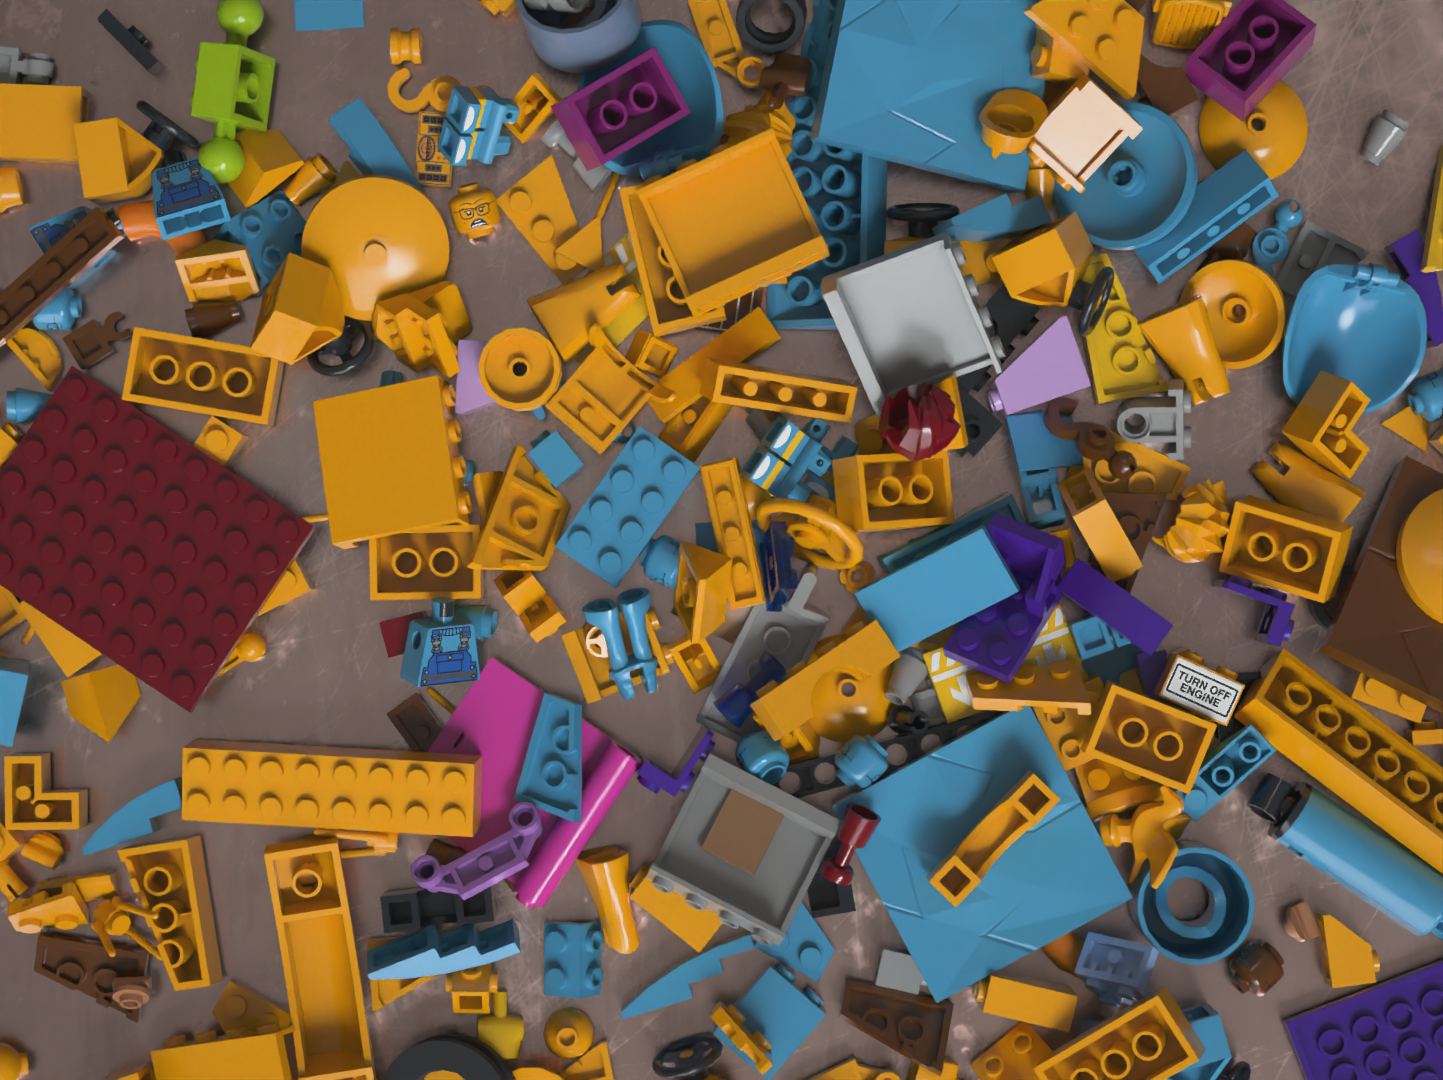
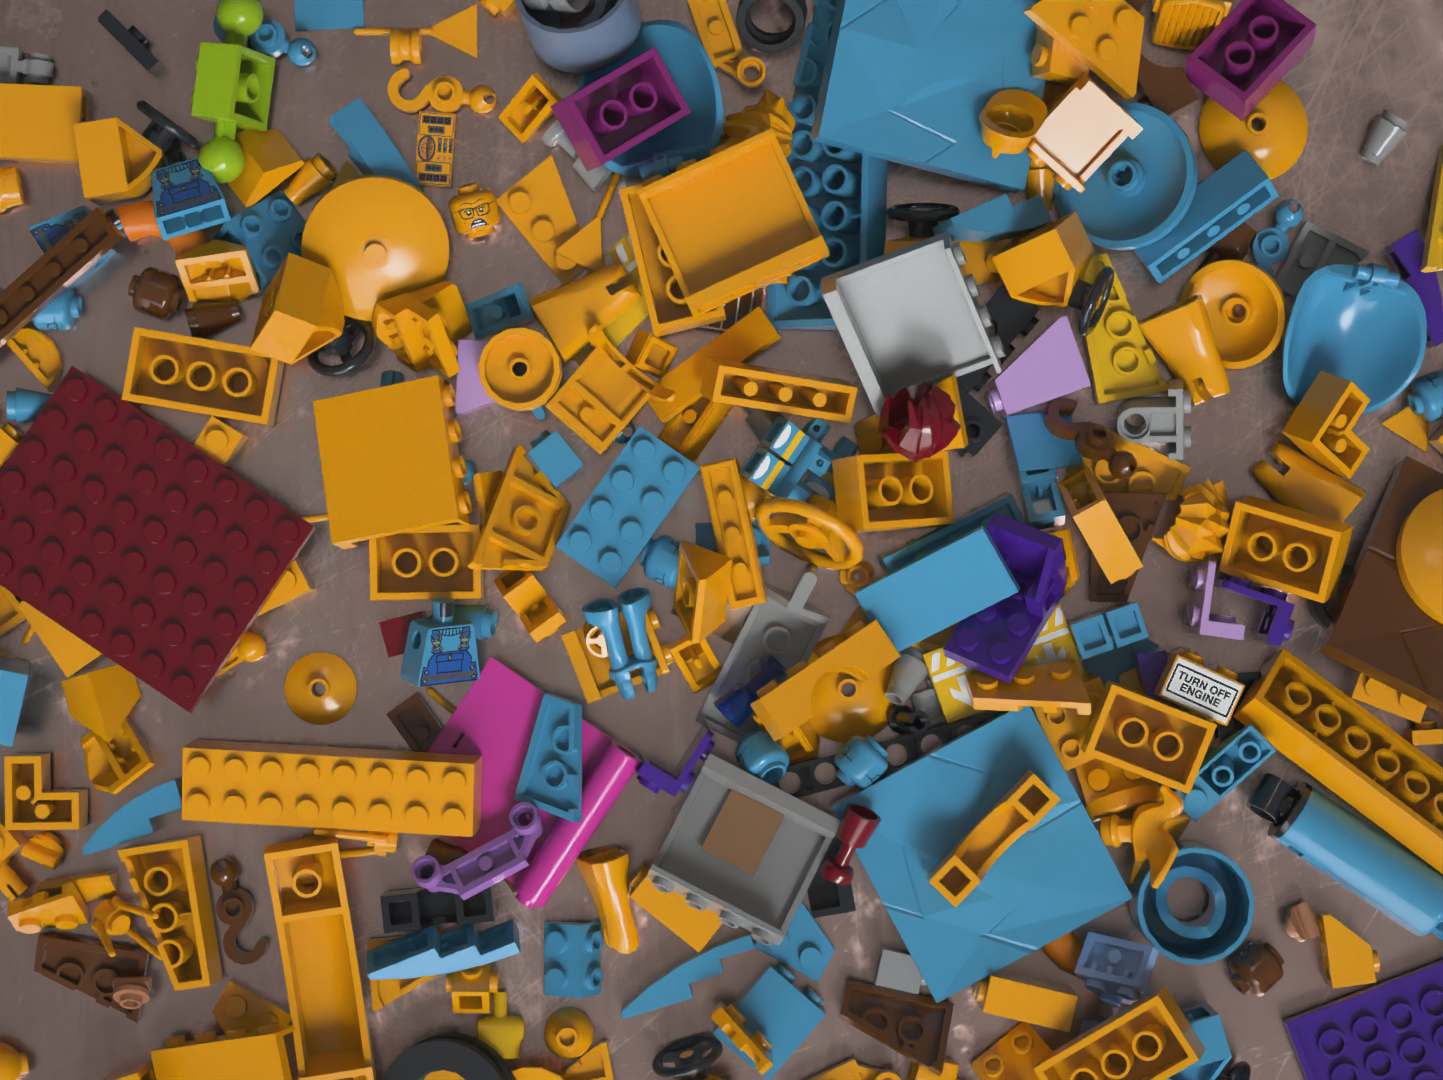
(92, 342): reddish brown plate -> none
(119, 762): none -> light orange slope
(156, 293): none -> reddish brown head
(235, 909): none -> reddish brown piece
(273, 41): none -> dark azure piece
(339, 685): none -> light orange dish
(456, 30): none -> light orange piece
(475, 125): dark azure hips -> none
(499, 311): none -> dark azure slope
(777, 573): clear blue plate -> none
(784, 77): reddish brown piece -> none
(1114, 606): dark purple slope -> none
(1198, 613): none -> lavender bracket

